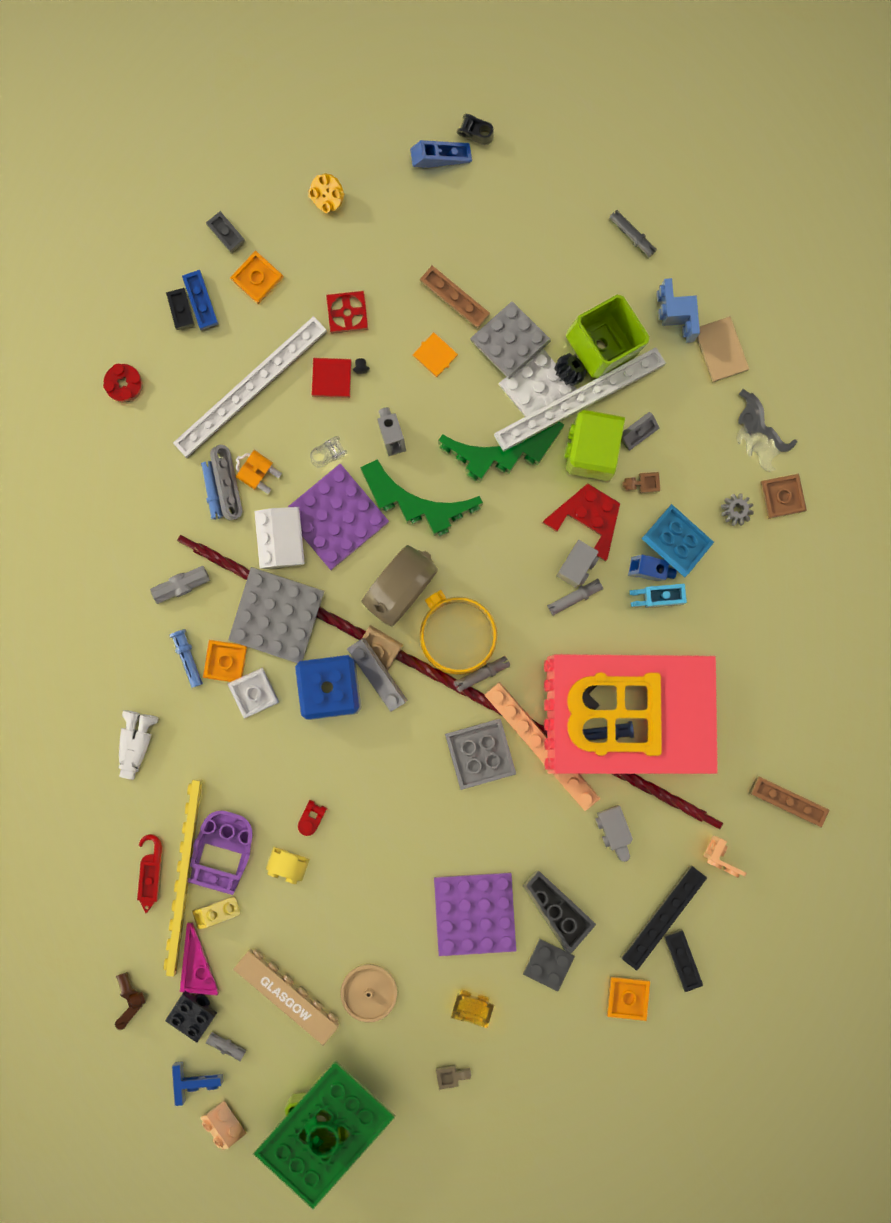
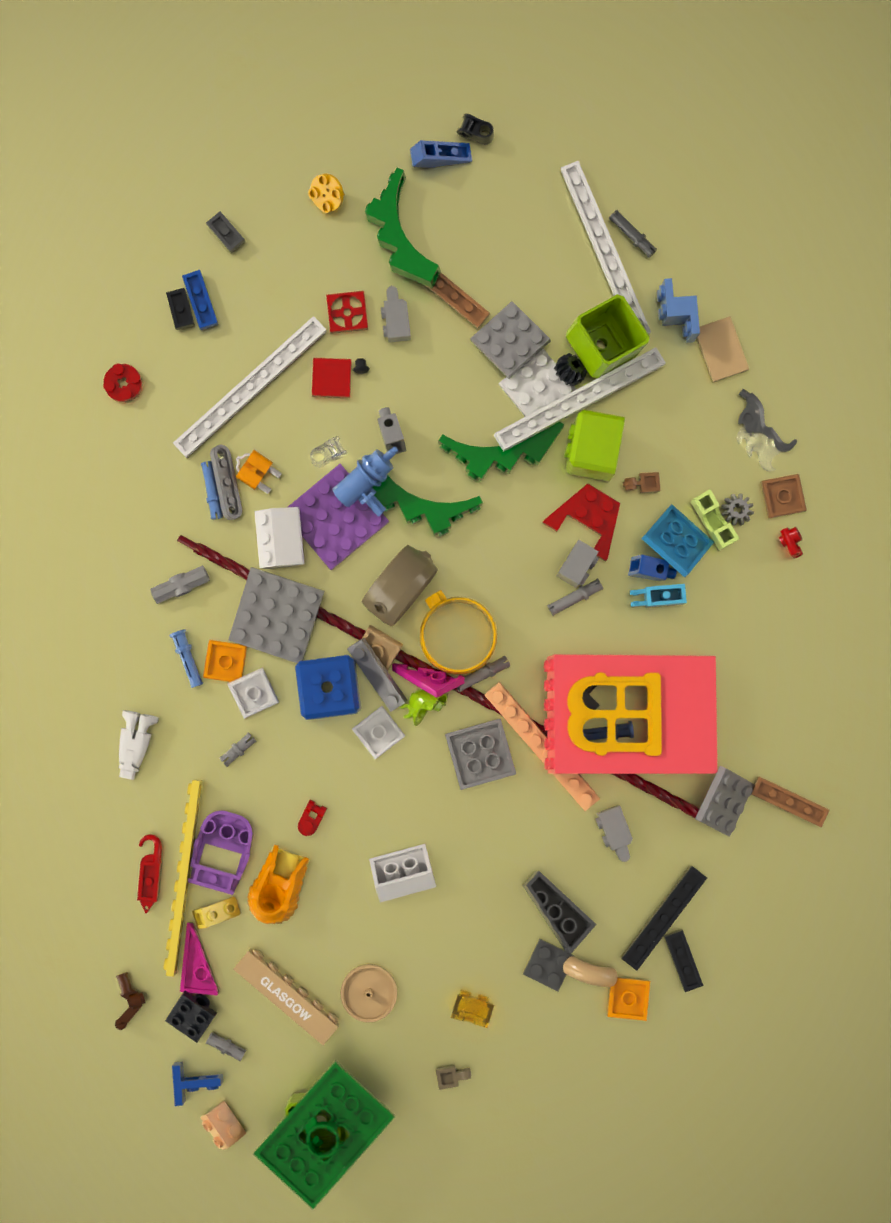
(237, 749): none -> light grey pin
(256, 277): light orange tile -> none
(273, 896): none -> light orange piece
(359, 482): none -> medium blue piece
(378, 732): none -> white tile
(396, 316): none -> light grey hinge
(402, 873): none -> white slope
(406, 259): none -> green arch
(421, 702): none -> lime helmet
(429, 680): none -> dark pink wing
(435, 354): light orange piece -> none
(475, 914): medium lavender plate -> none
(590, 973): none -> tan cylinder
(600, 237): none -> white plate
(639, 431): light grey plate -> none
(709, 513): none -> yellowish green arch
(717, 848): light nougat bracket -> none
(724, 801): none -> light grey plate
(790, 538): none -> red plate

